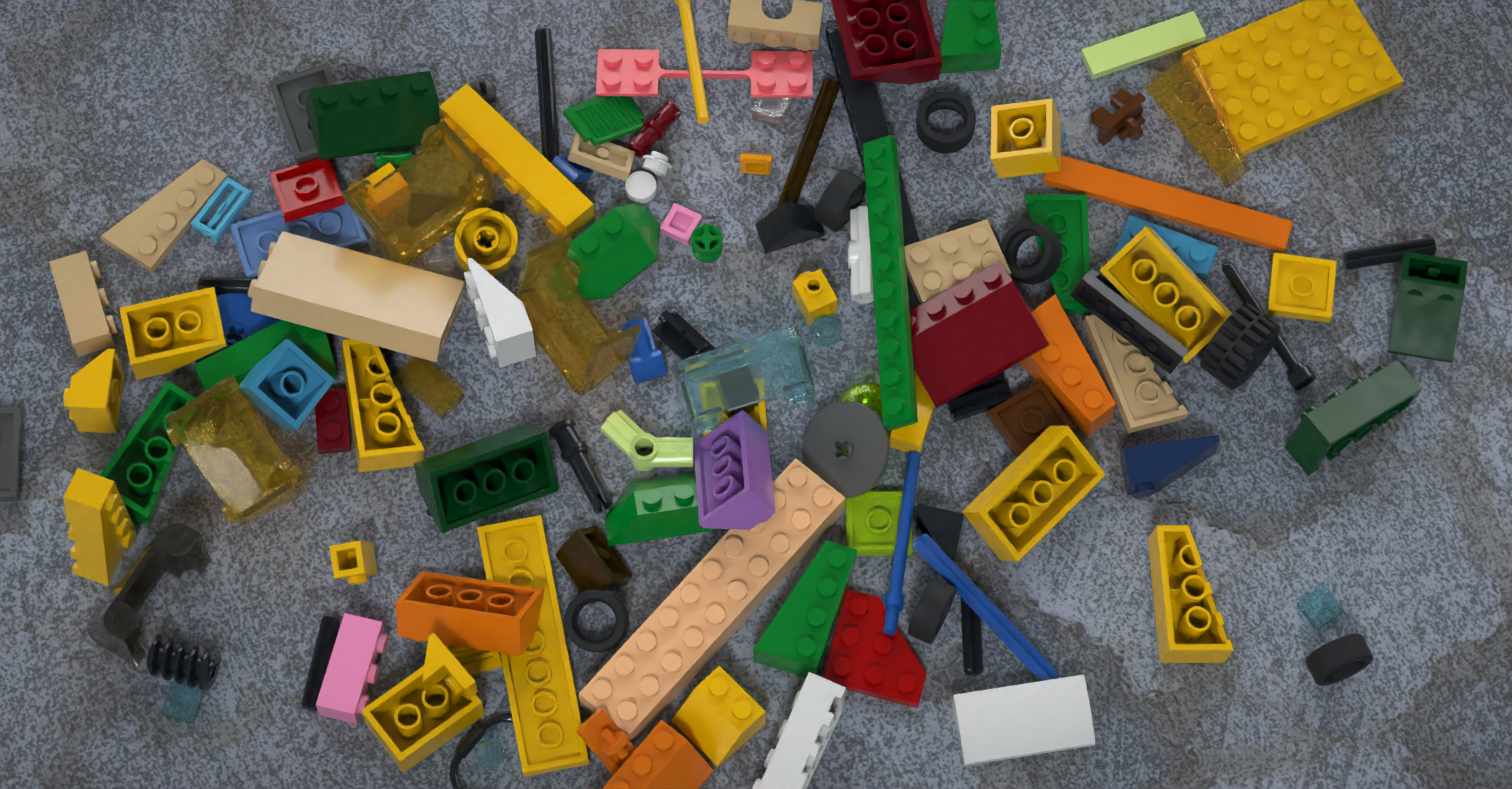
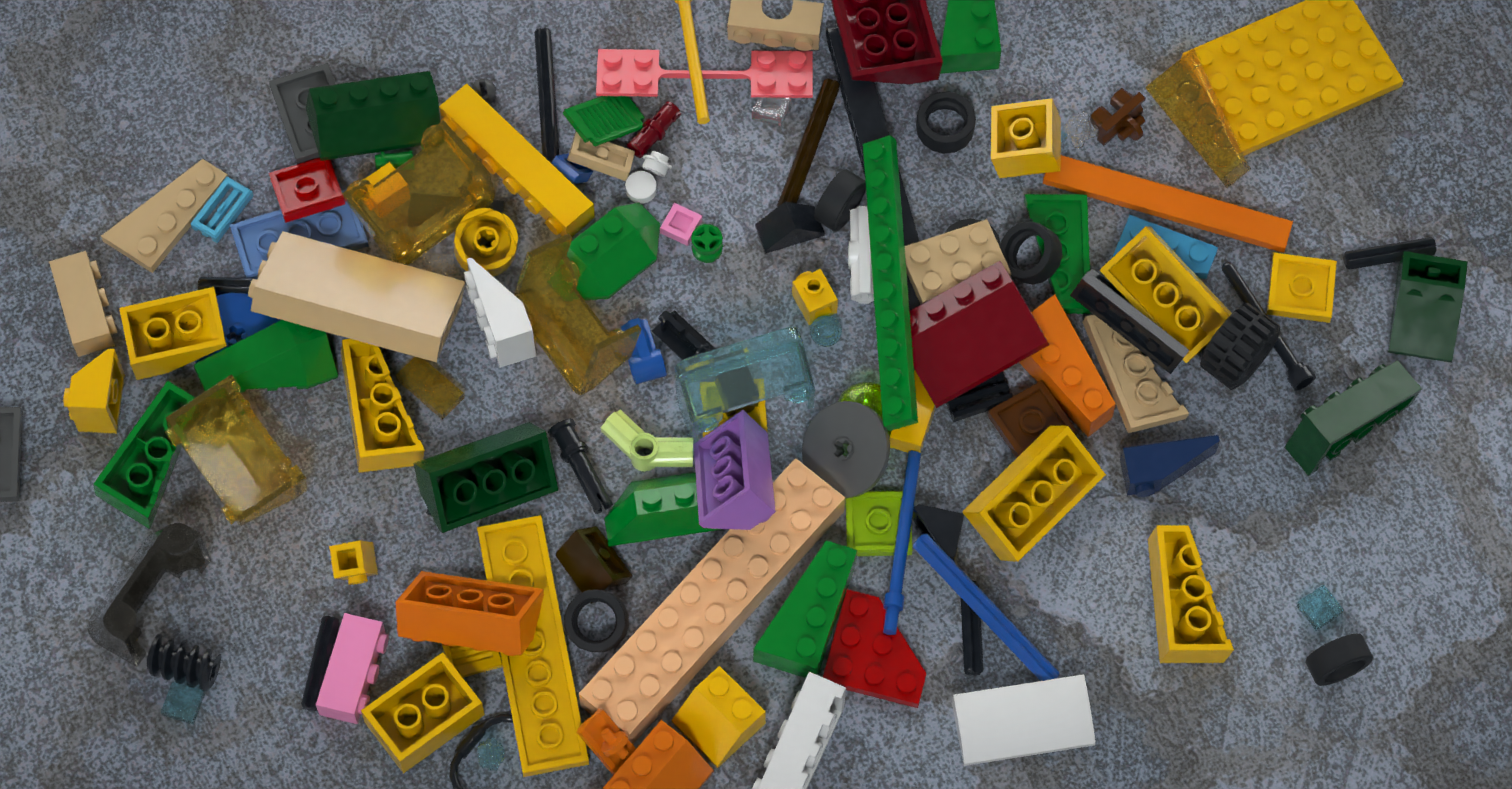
(97, 526): yellow wedge -> none
(286, 385): dark azure slope -> none
(333, 422): dark red plate -> none
(442, 663): yellow slope -> none
(756, 163): light orange slope -> none
(931, 610): black tyre -> none
(1143, 45): yellowish green tile -> none

